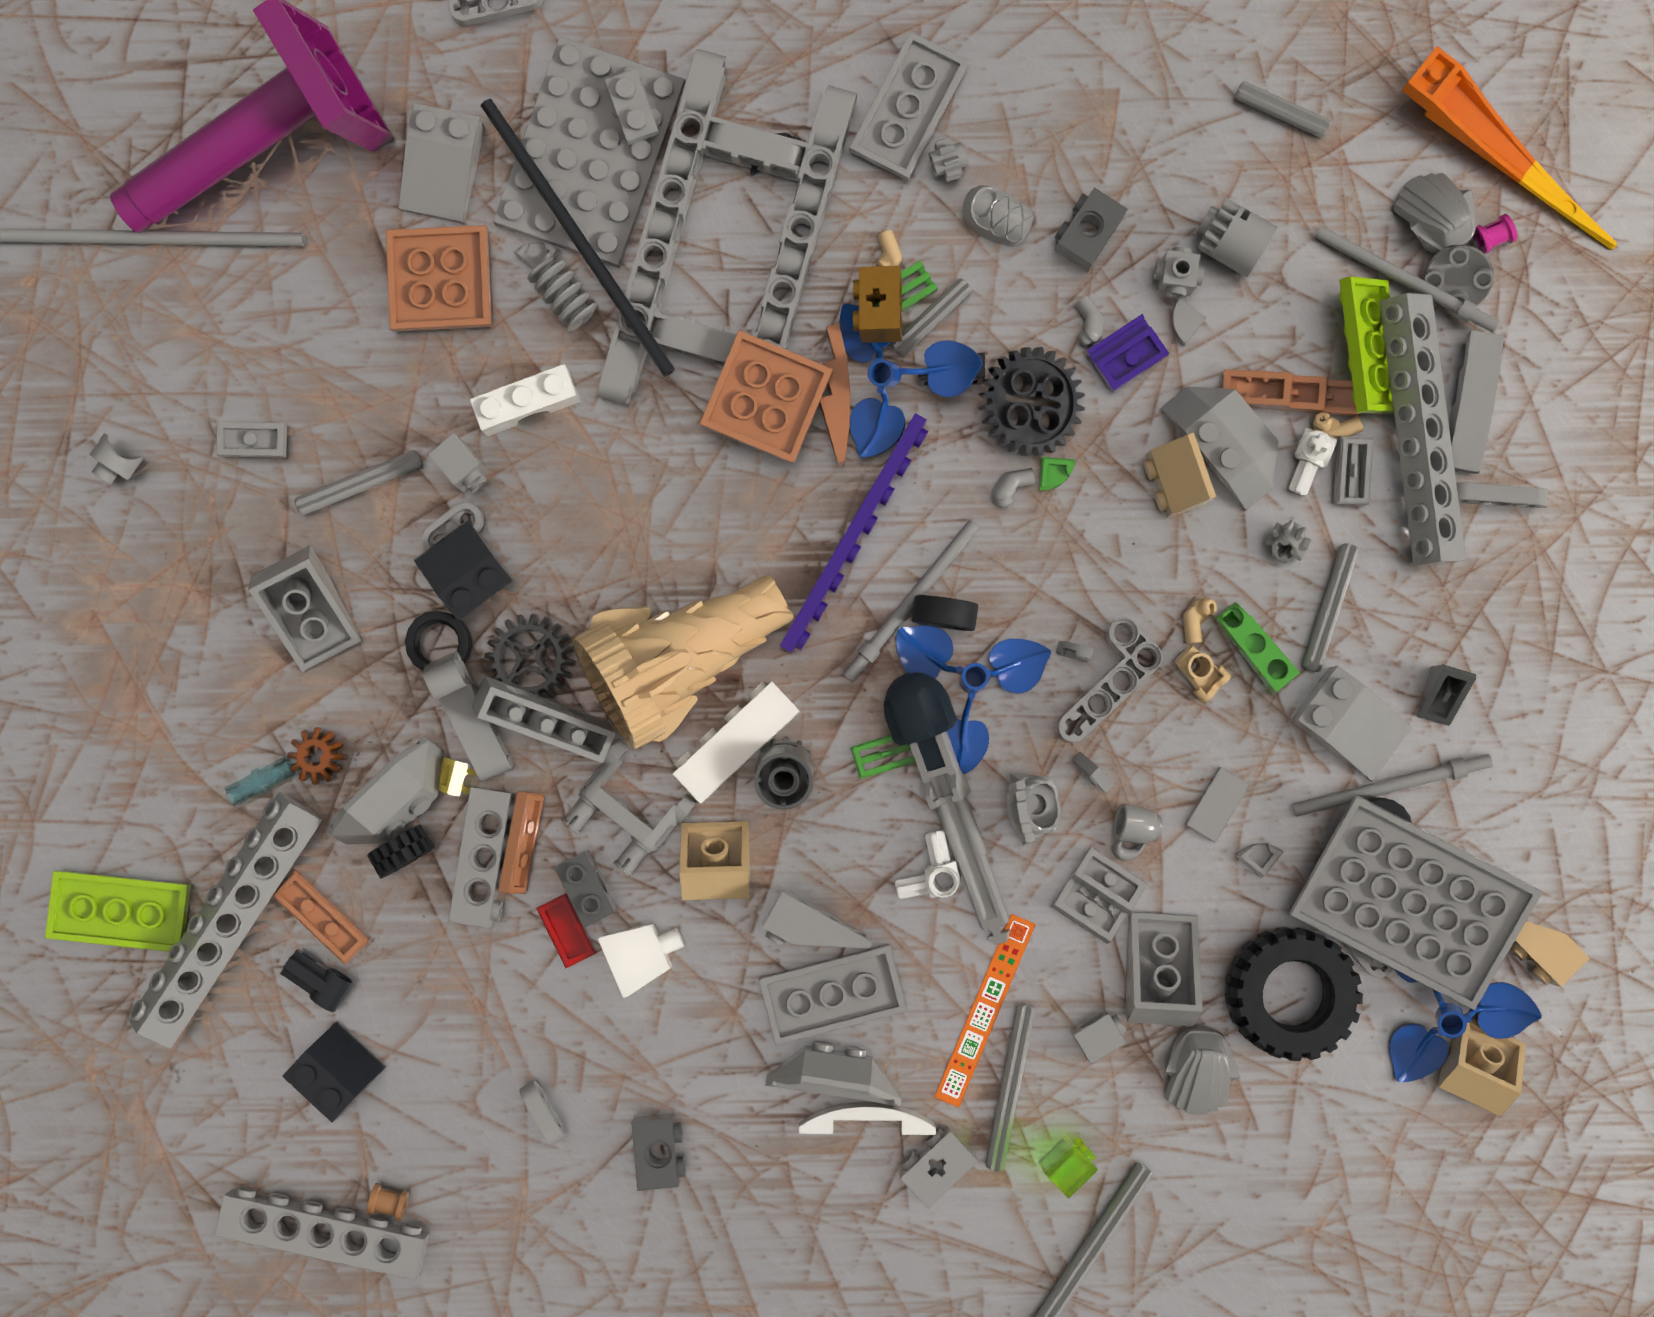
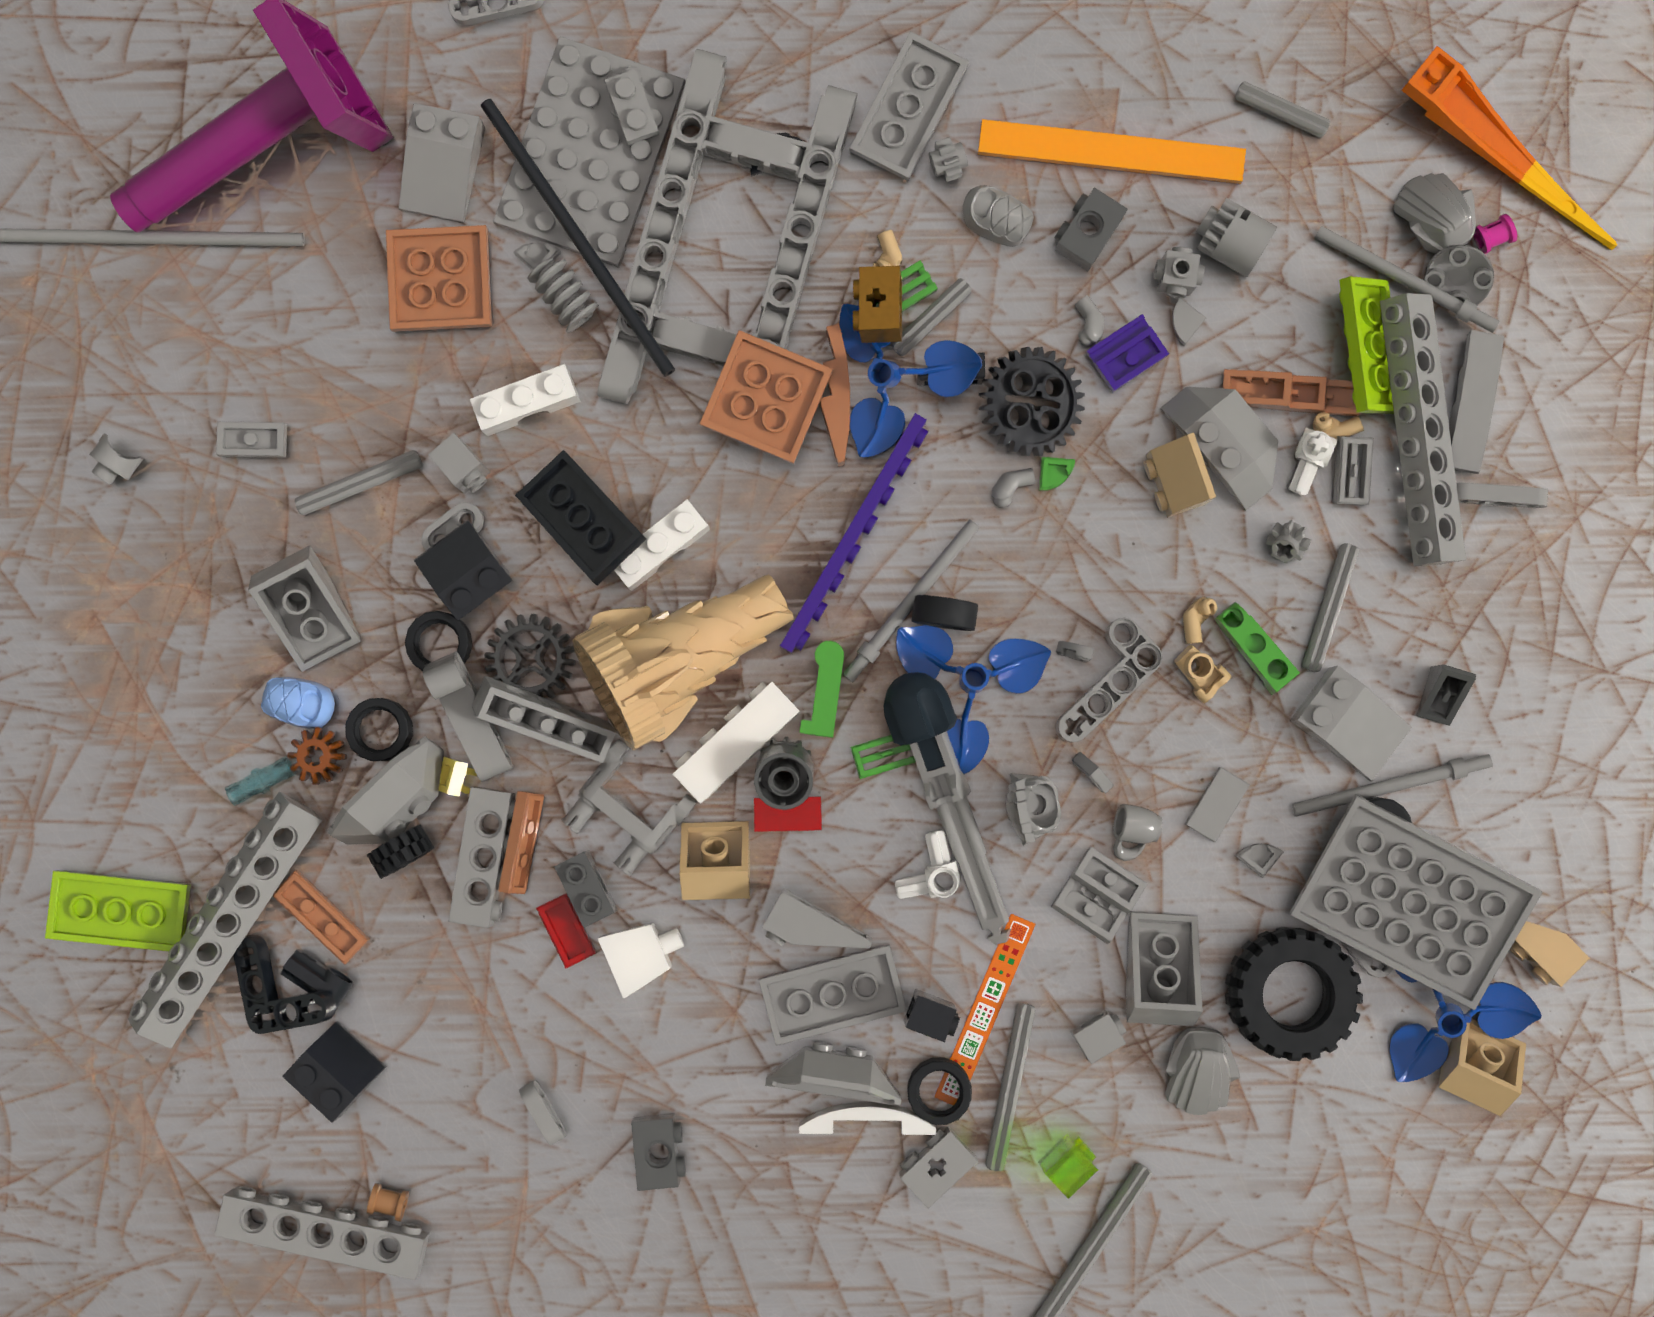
(267, 999): none -> black beam
(298, 702): none -> light blue piece
(354, 720): none -> black tyre
(580, 517): none -> black plate
(664, 539): none -> white arch
(801, 818): none -> red tile
(830, 660): none -> bright green leg
(931, 1016): none -> black brick
(965, 1089): none -> black tyre
(1111, 151): none -> light orange tile

